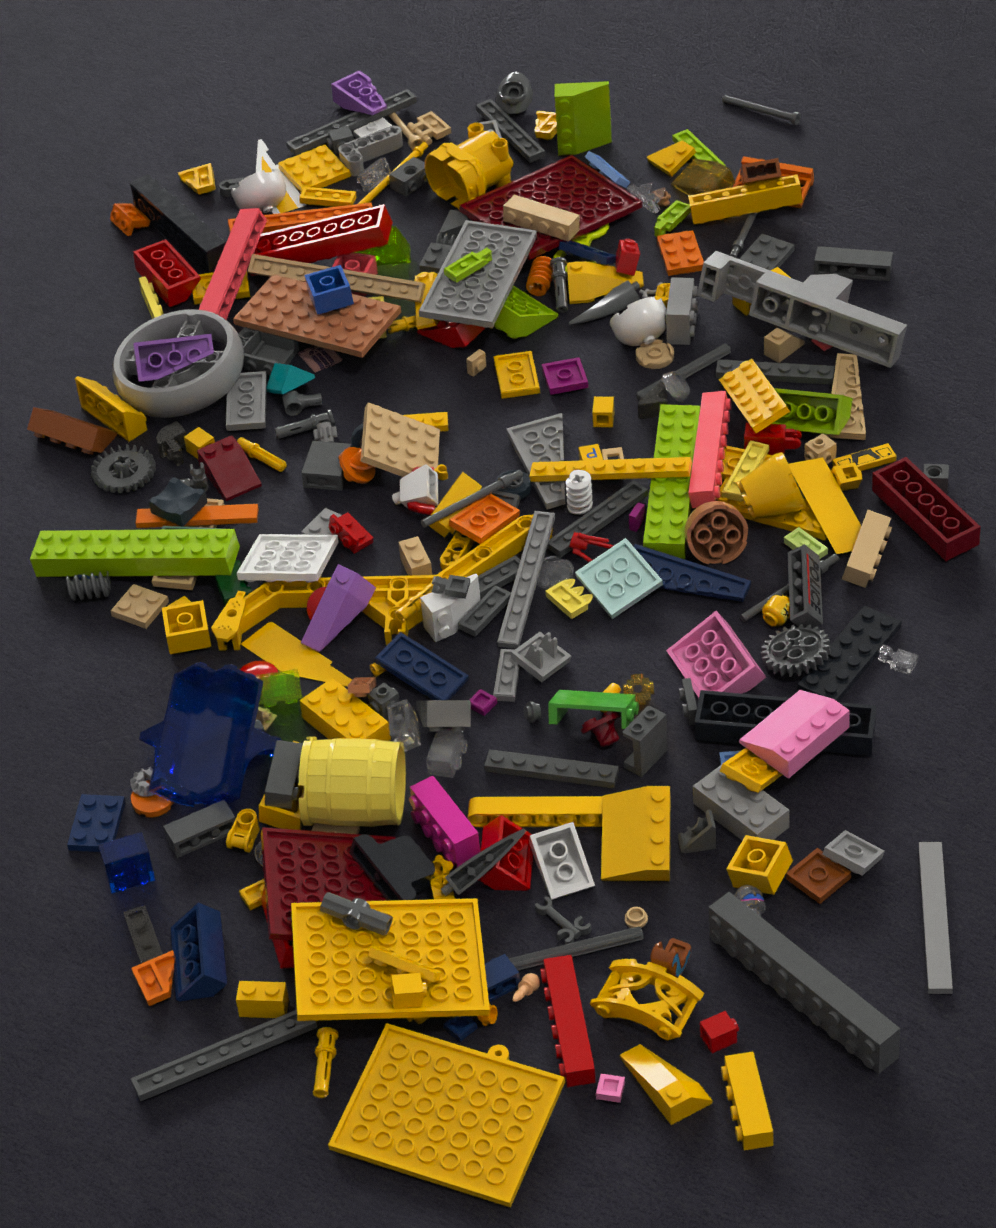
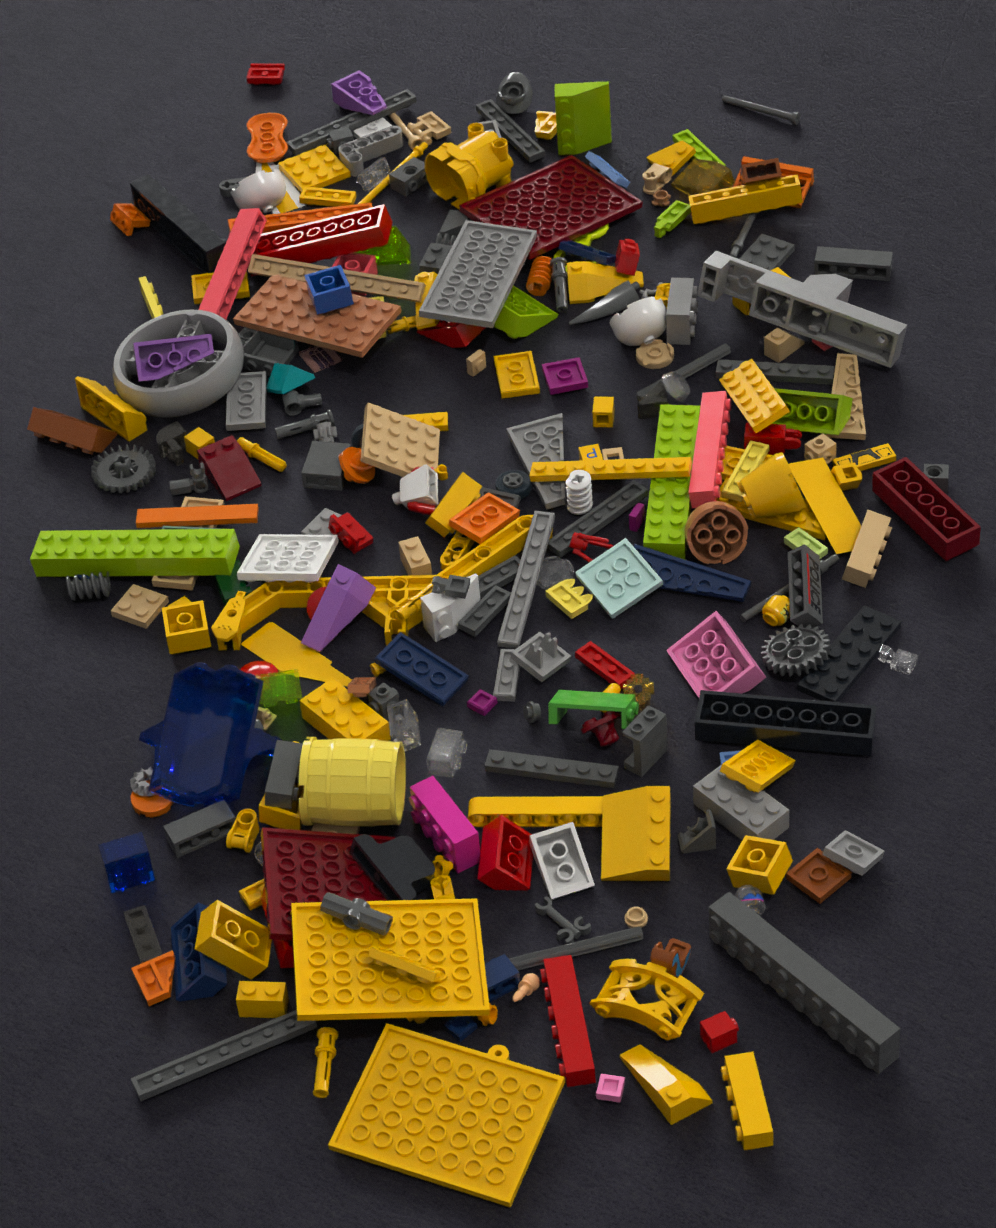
(95, 822): dark blue plate -> none
(167, 271): red slope -> none
(178, 502): black brick -> none
(199, 178): yellow wing -> none
(233, 939): none -> yellow brick
(265, 73): none -> red plate
(267, 137): none -> orange plate
(407, 990): yellow brick -> none
(445, 713): dark grey slope -> none
(468, 264): lime hinge -> none
(479, 864): dark grey piece -> none
(503, 482): dark grey bar -> none
(541, 217): tan brick -> none
(603, 664): none -> red plate
(651, 200): clear tile -> none
(656, 178): none -> tan piece
(680, 252): orange plate -> none
(687, 695): dark grey plate -> none
(797, 731): bright pink slope -> none
(935, 918): light grey tile -> none

